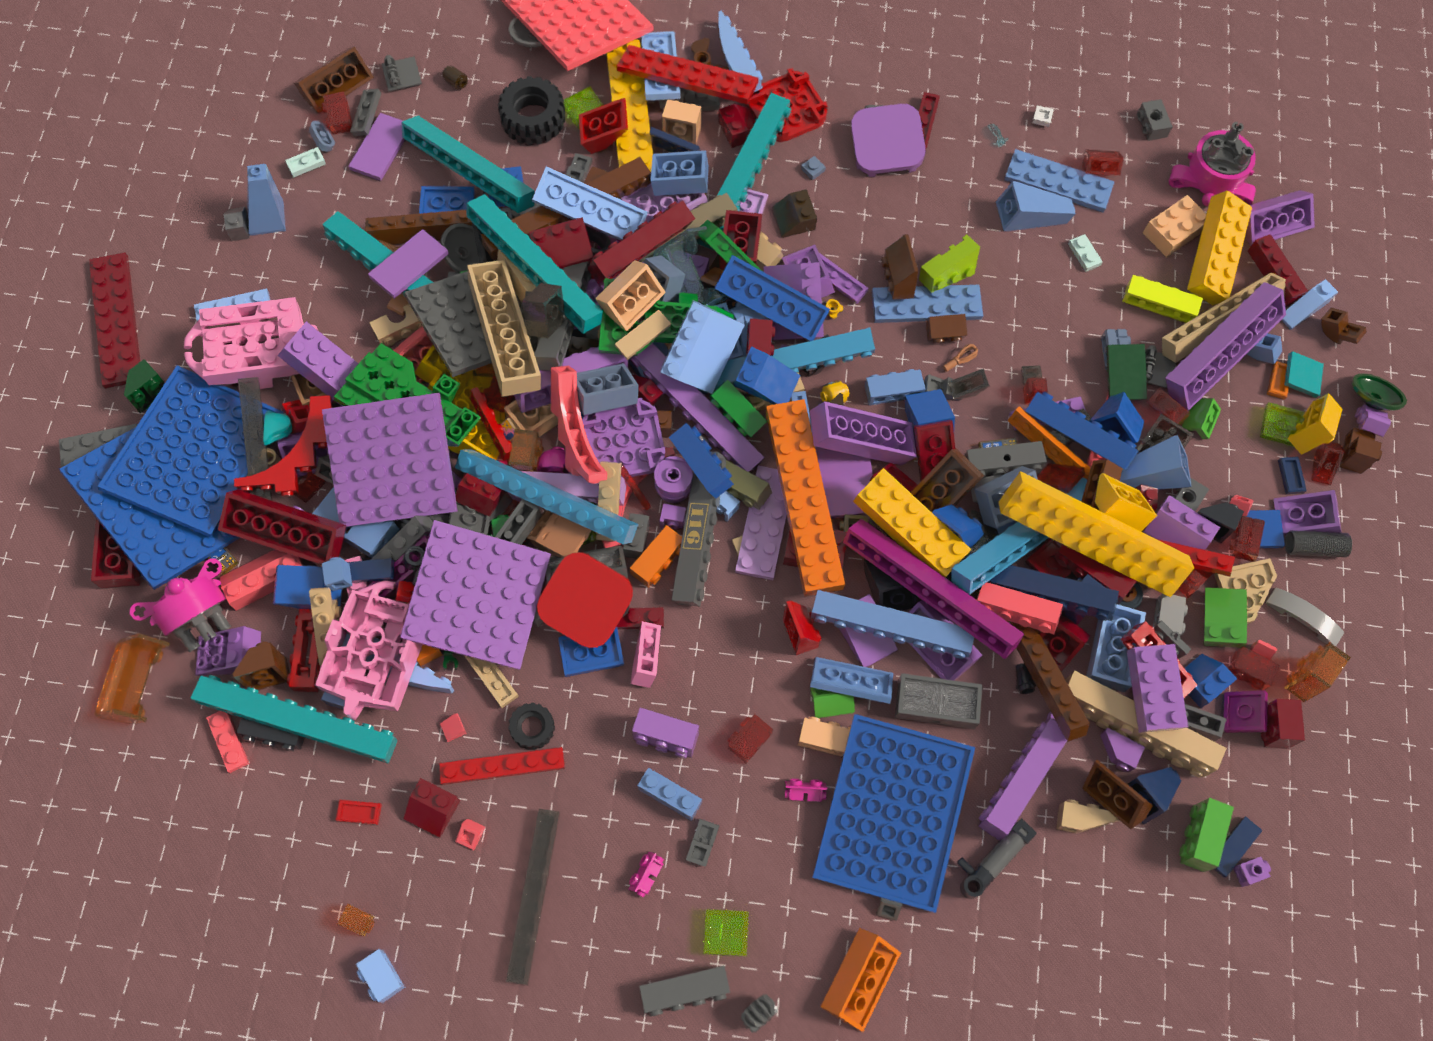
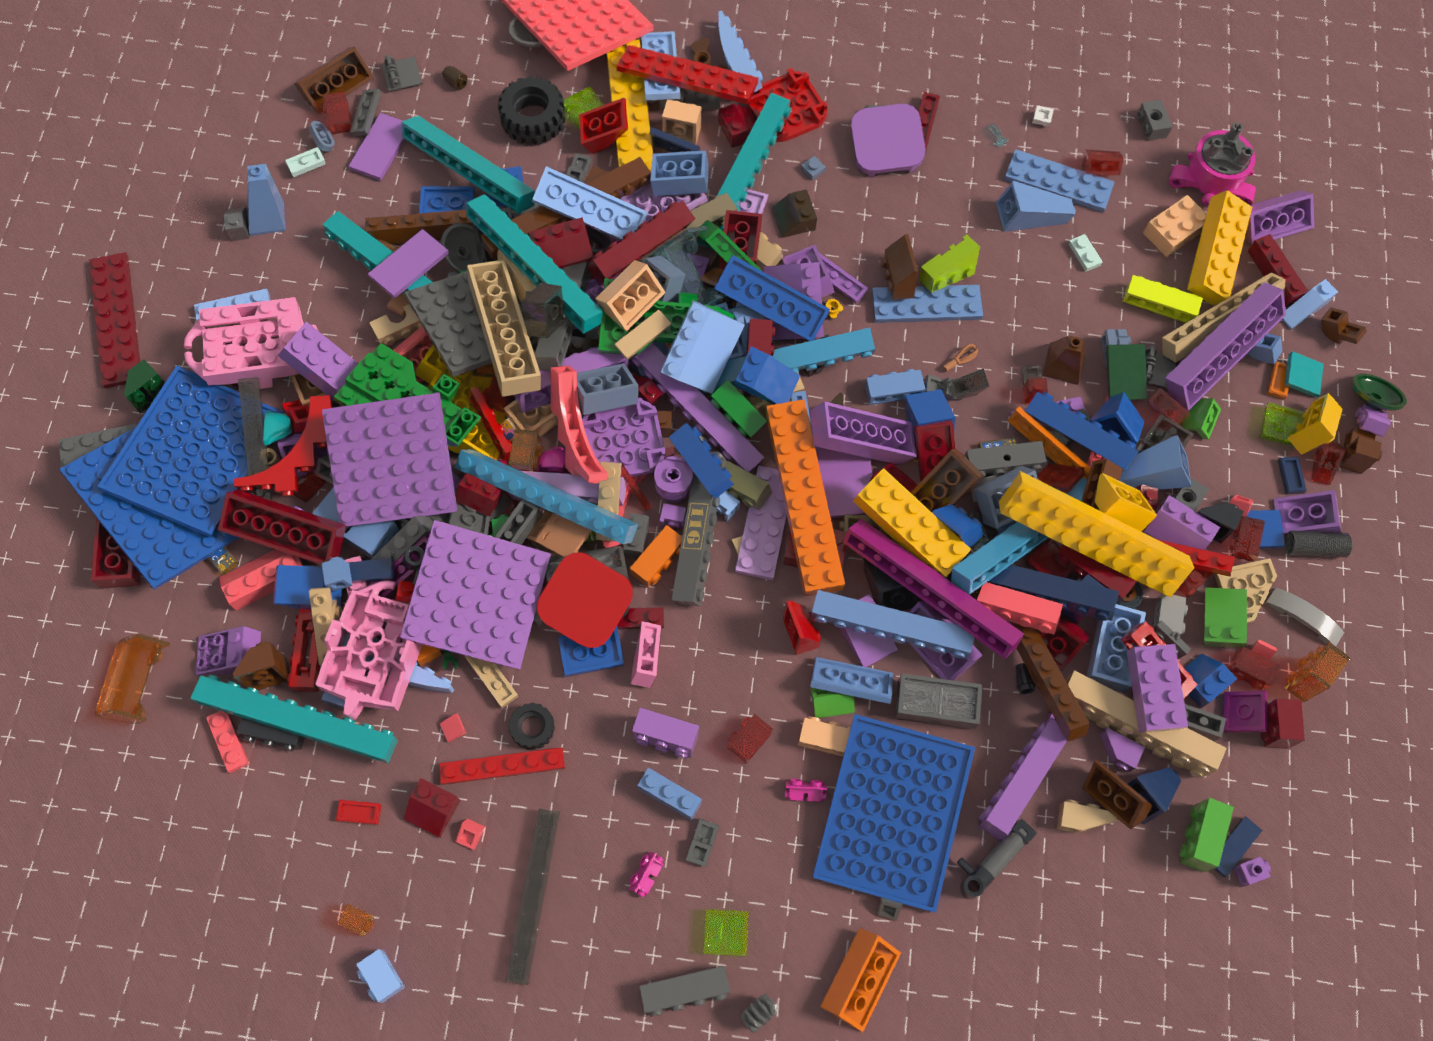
(187, 606): dark pink piece -> none
(832, 389): yellow head -> none
(946, 327): reddish brown brick -> none
(1065, 359): none -> reddish brown slope

